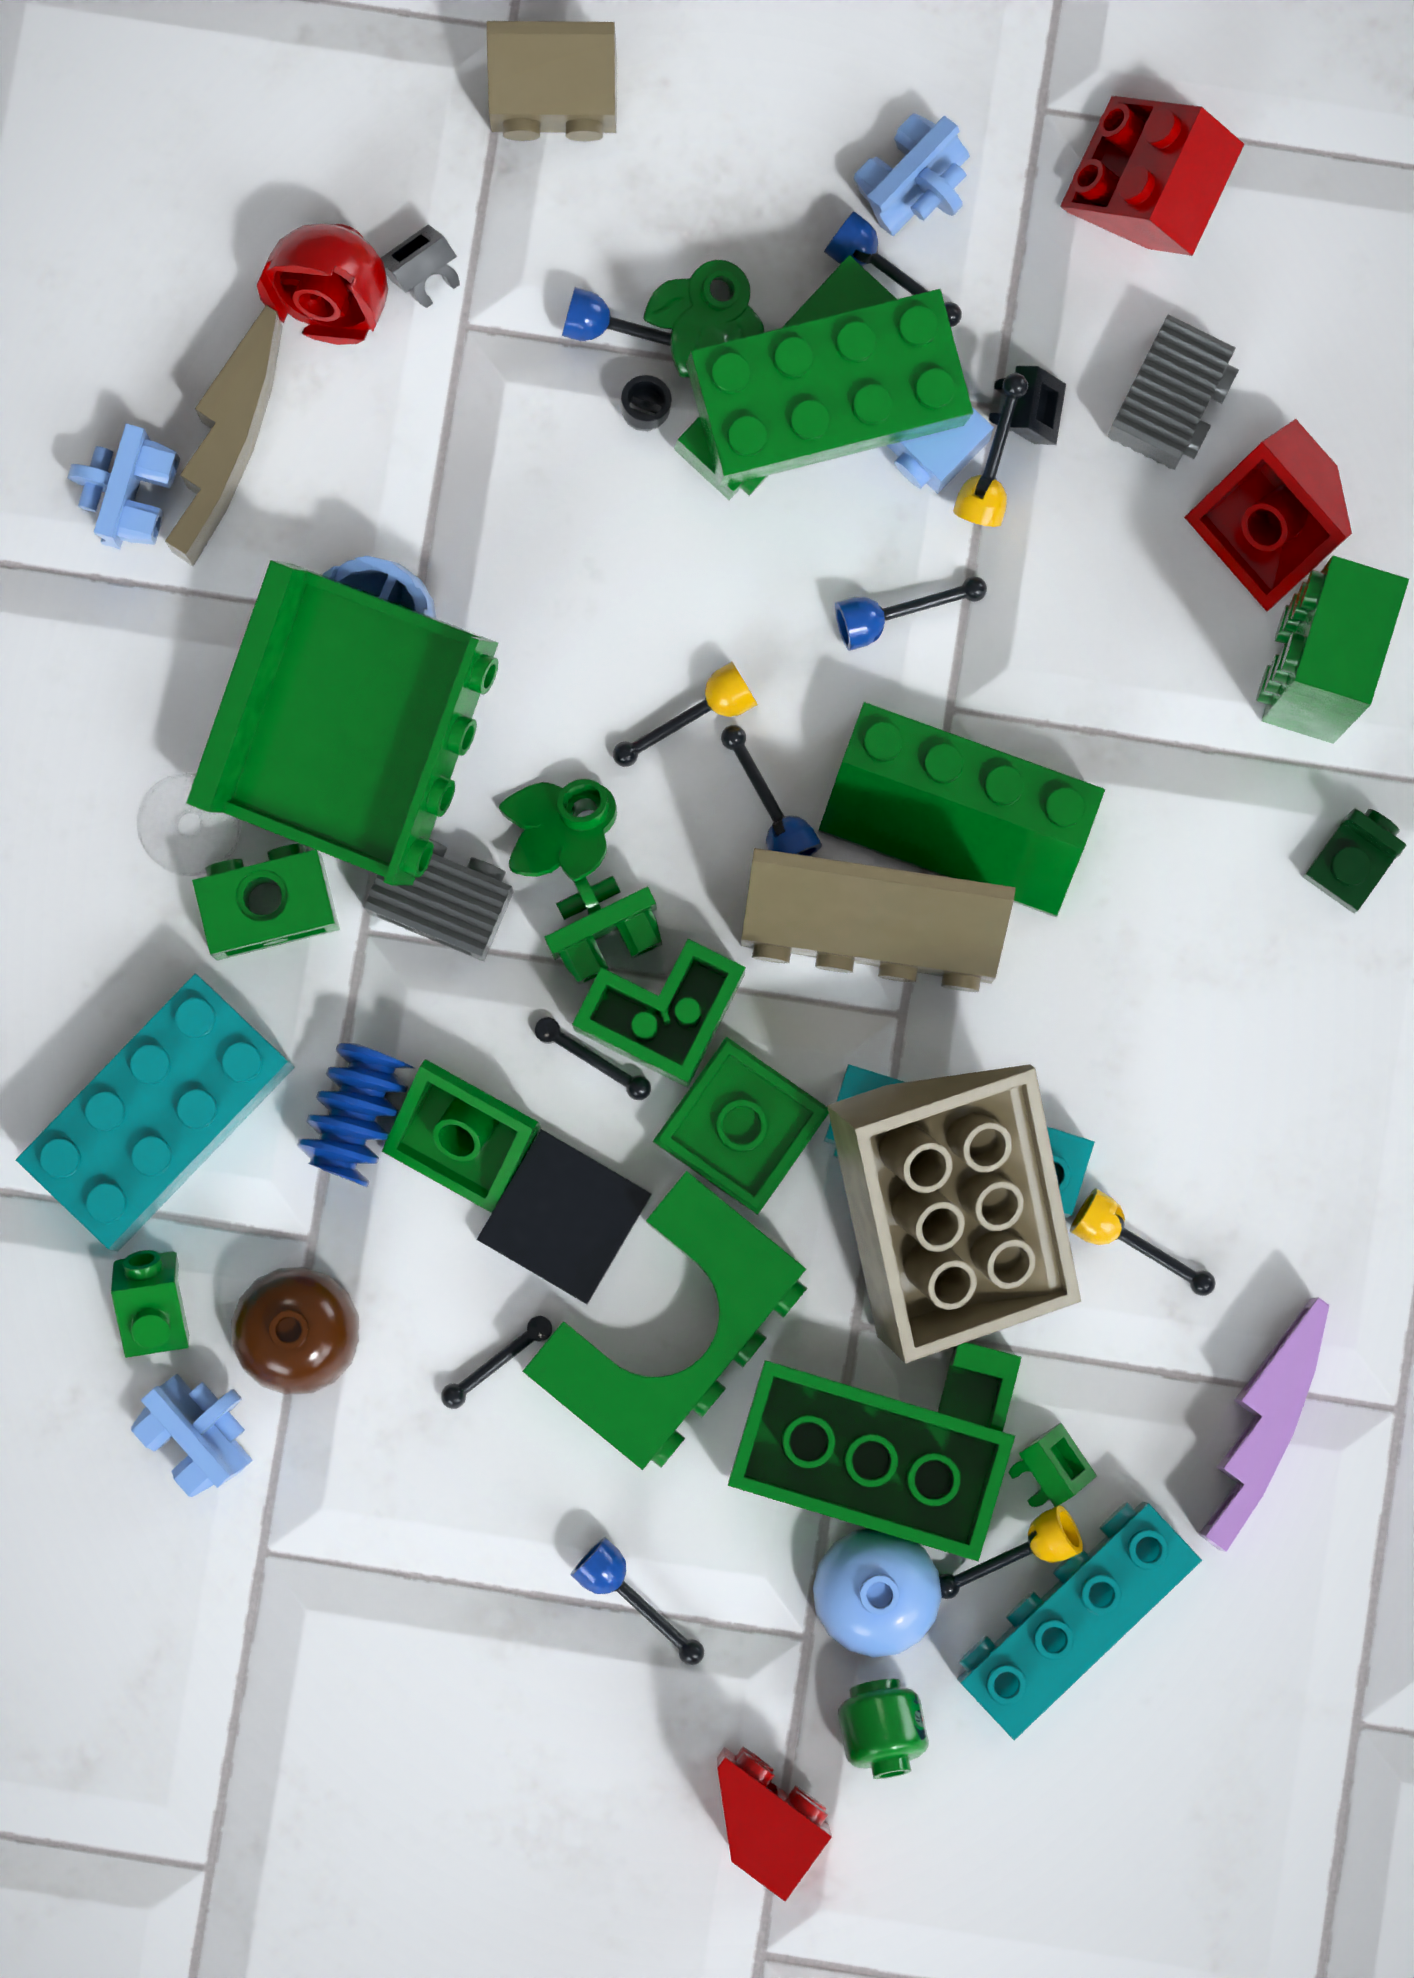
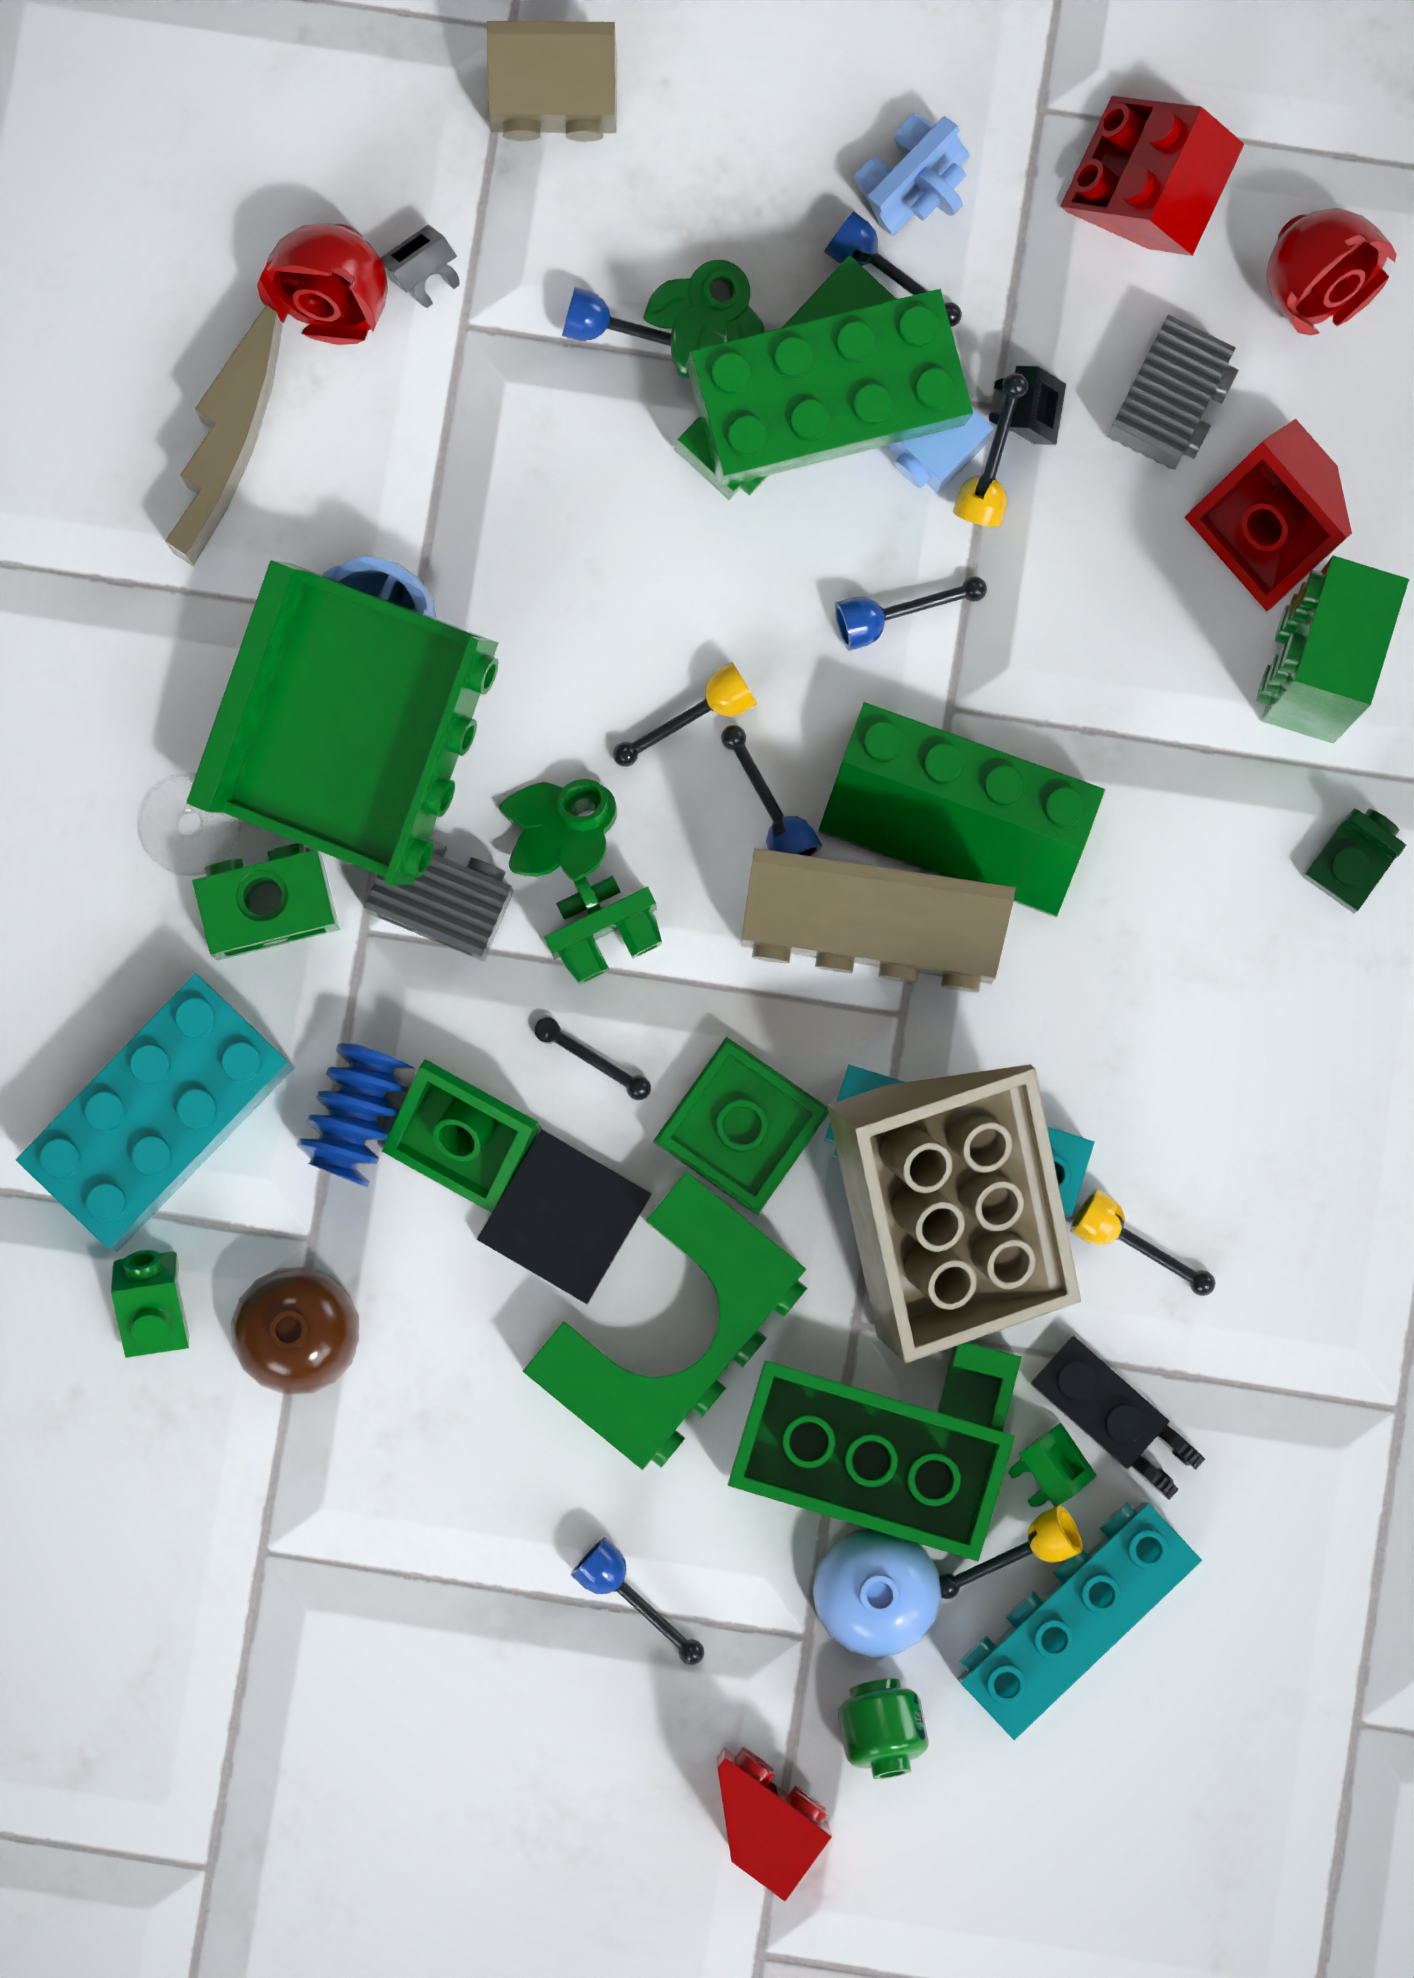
(120, 514): light blue hips -> none
(200, 1427): light blue hips -> none
(538, 1330): black hinge -> none
(648, 394): black hinge -> none
(664, 1030): green brick -> none
(1111, 1412): none -> black hinge
(1276, 1400): lavender slope -> none
(1327, 267): none -> red cylinder

